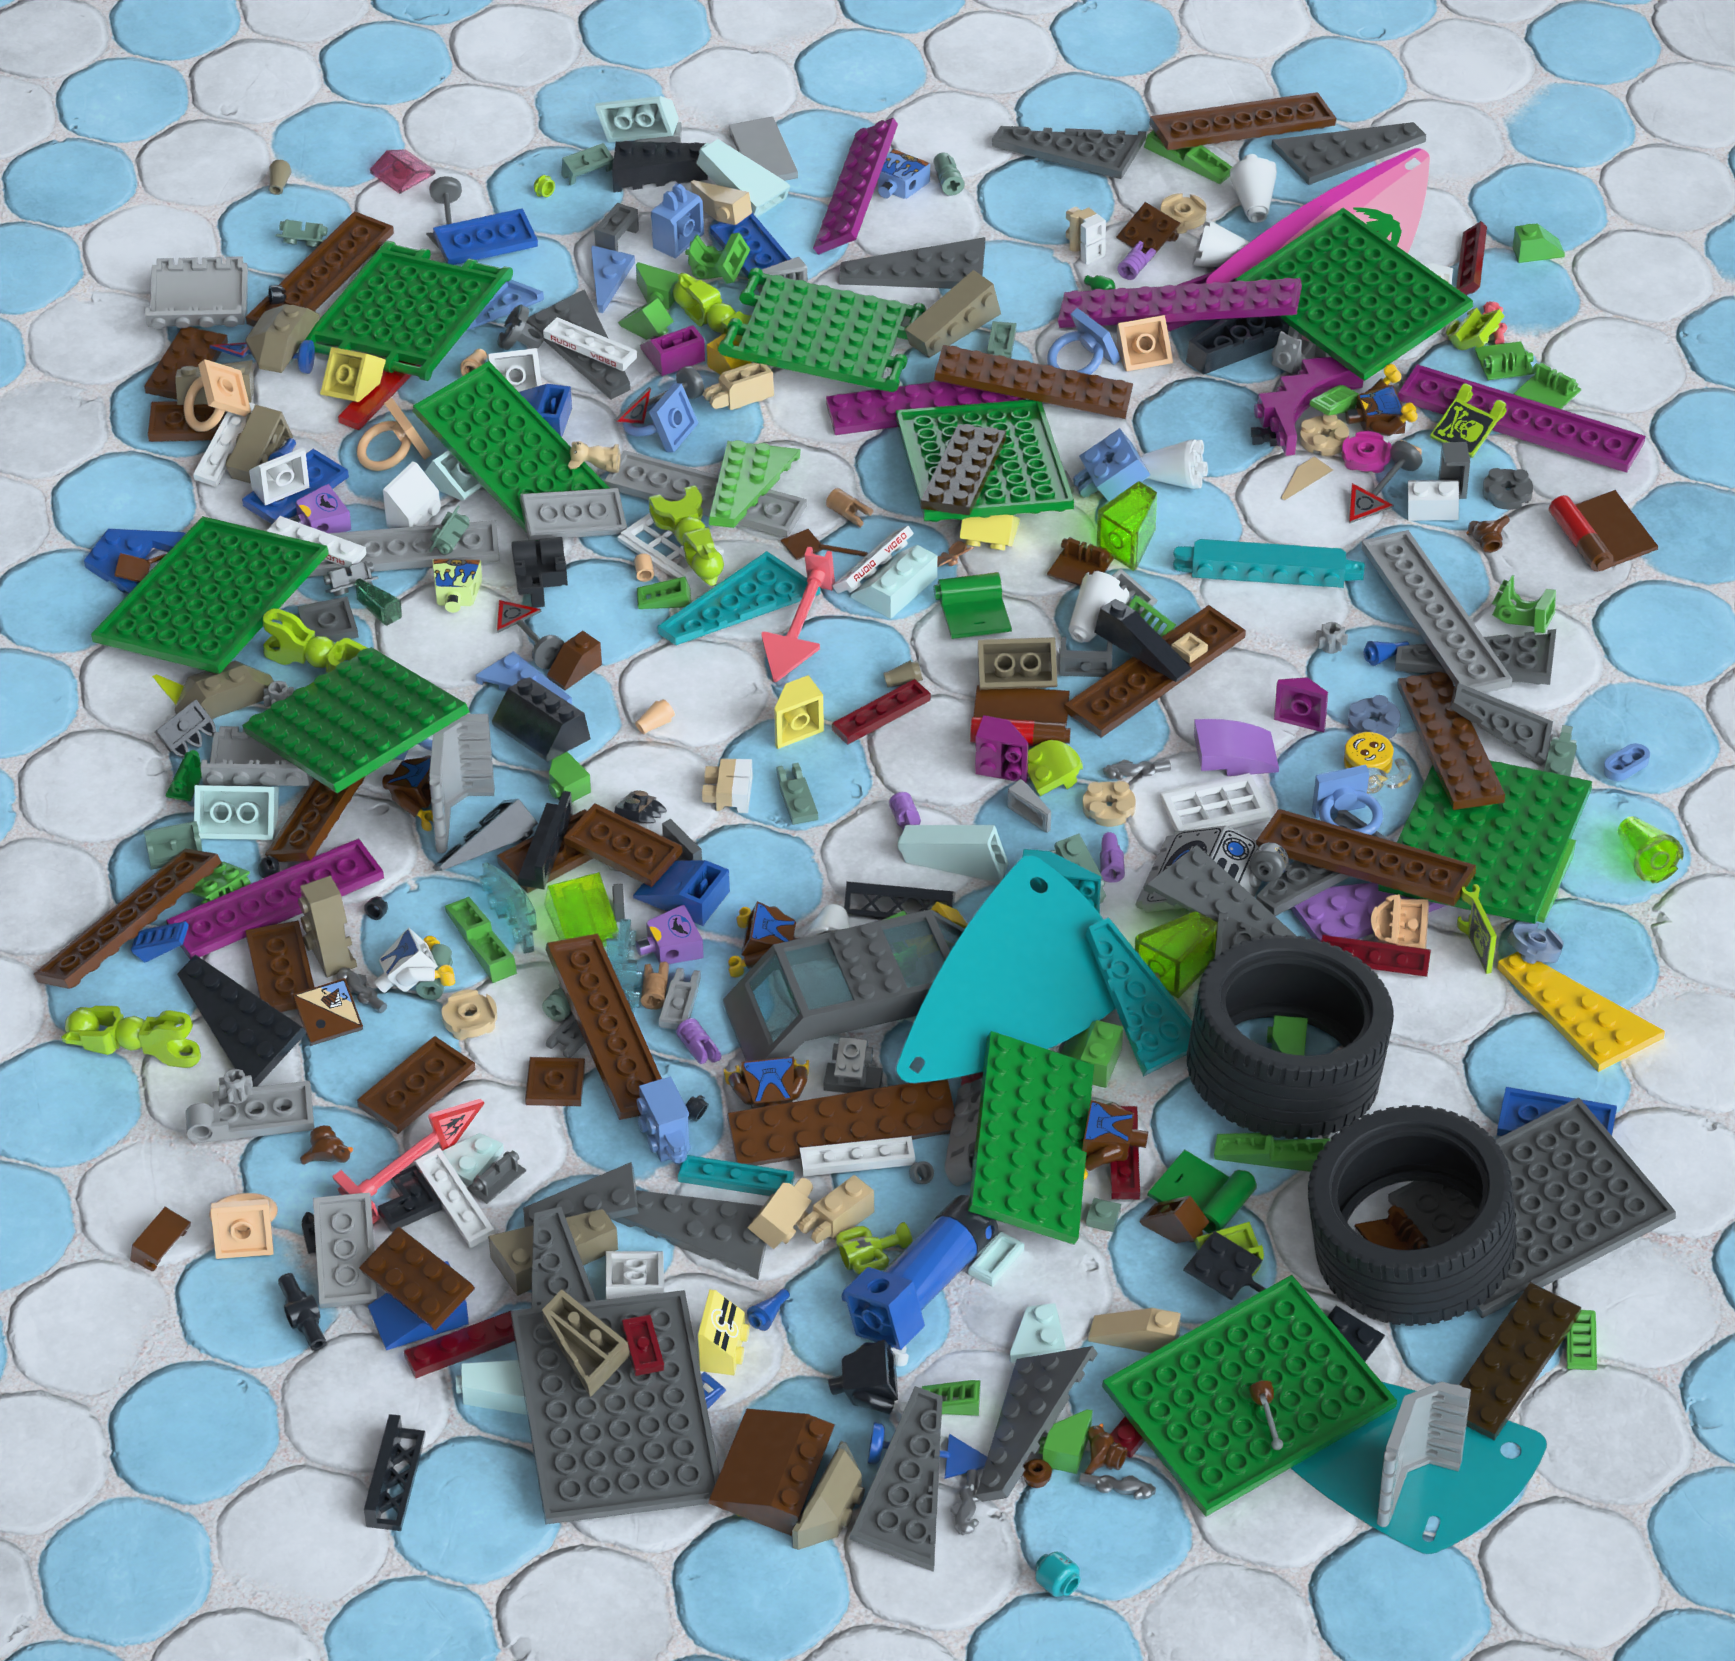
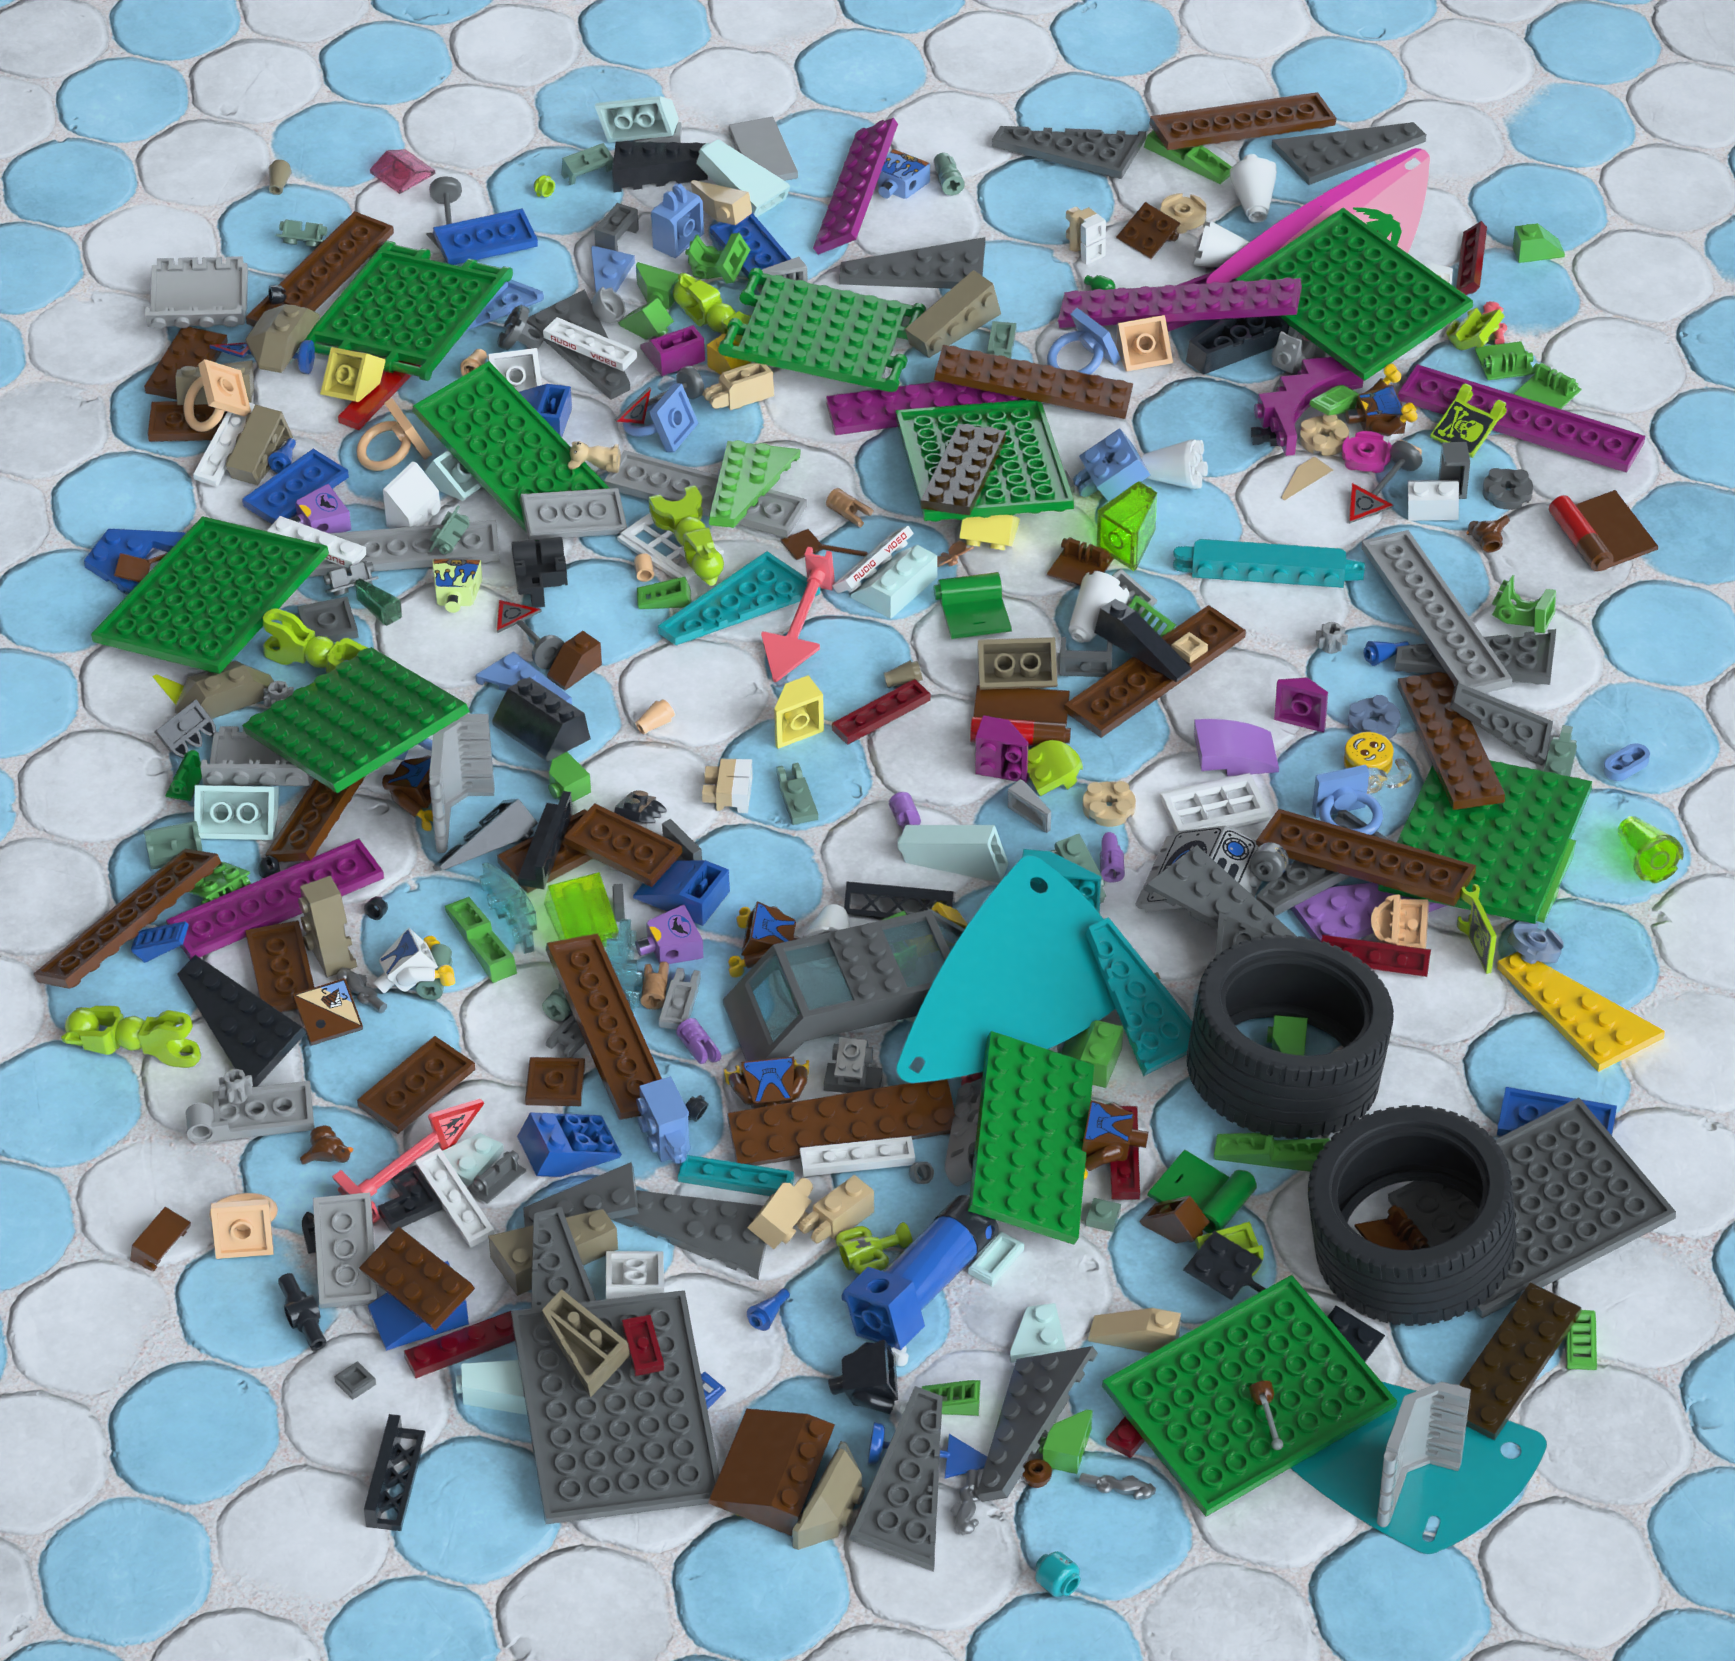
(280, 477): white slope -> none
(355, 1380): none -> dark grey tile
(465, 1026): tan plate -> none
(566, 1143): none -> blue slope
(608, 305): none -> light grey hair
(721, 1335): light yellow slope -> none
(1104, 1450): reddish brown animal -> none
(1127, 768): flat silver animal -> none
(1135, 261): medium lavender hinge -> none
(1179, 950): clear neon green slope -> none

